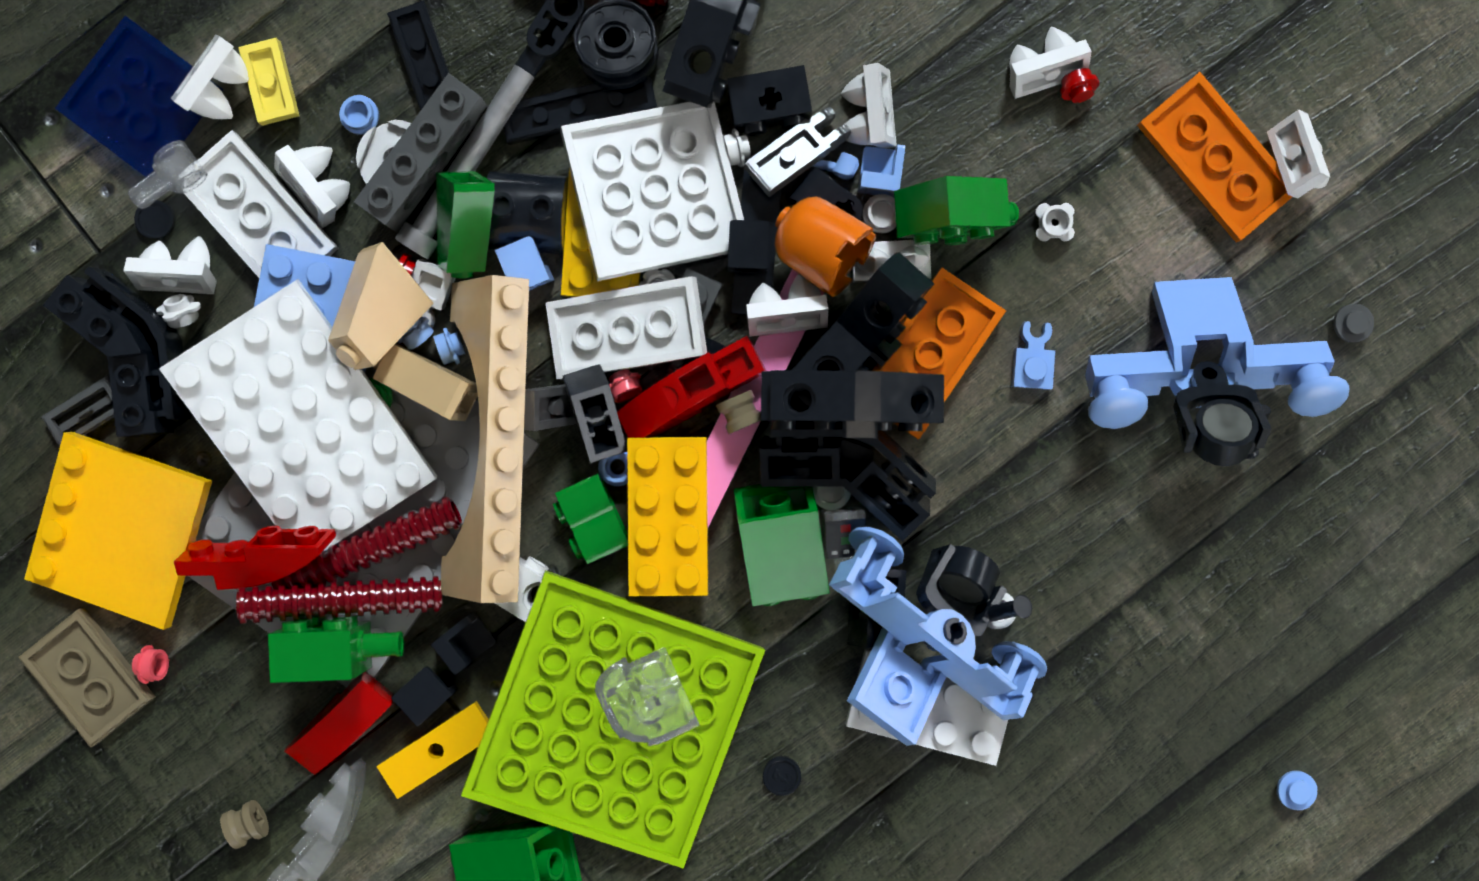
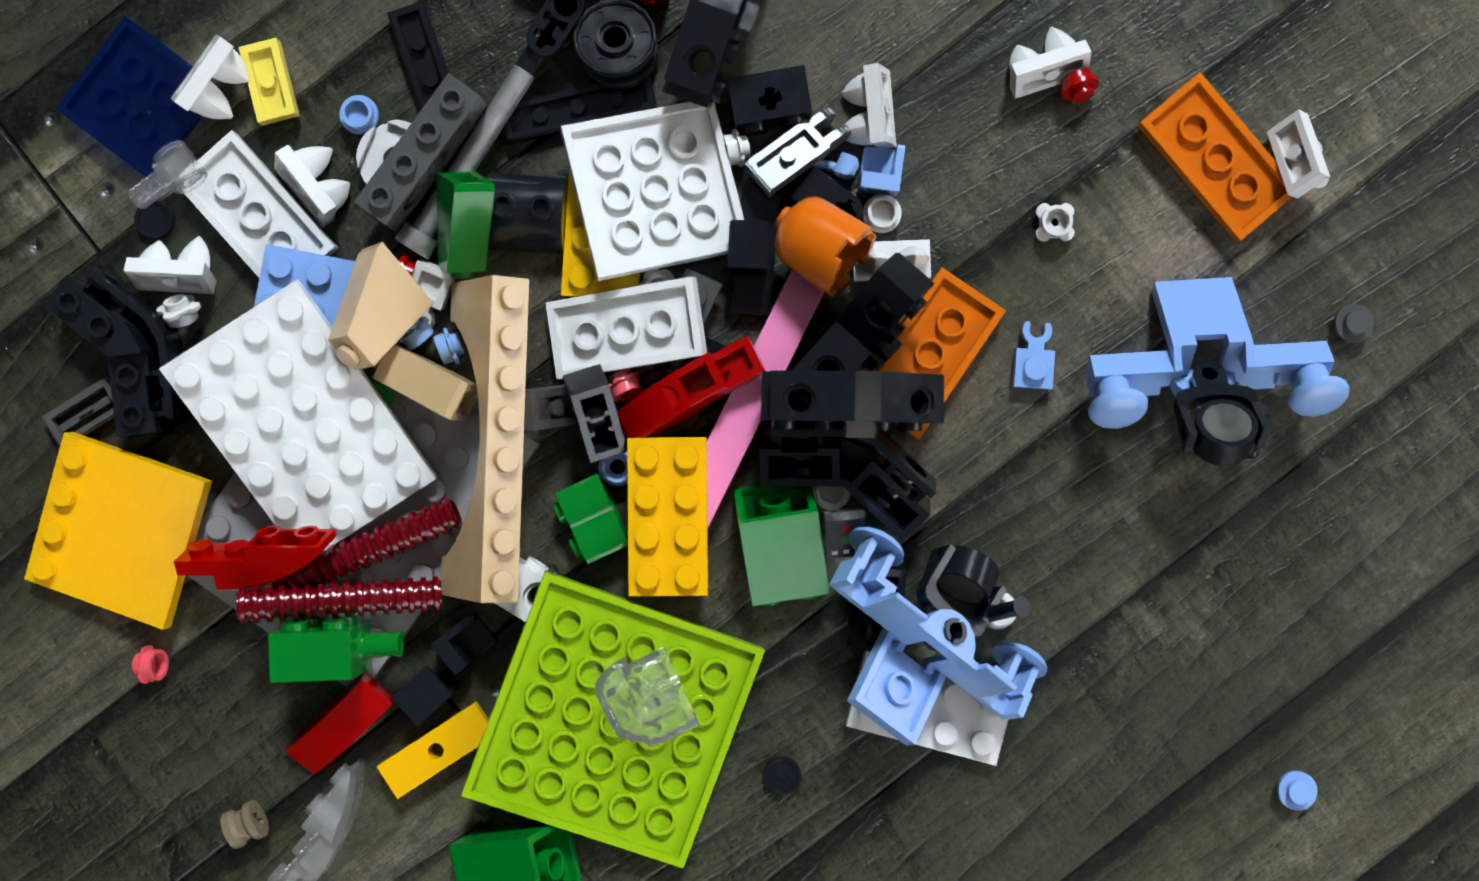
(86, 677): dark tan tile -> none
(523, 260): light blue panel -> none
(739, 411): dark tan wheel -> none
(801, 311): white tile -> none
(954, 209): green brick -> none

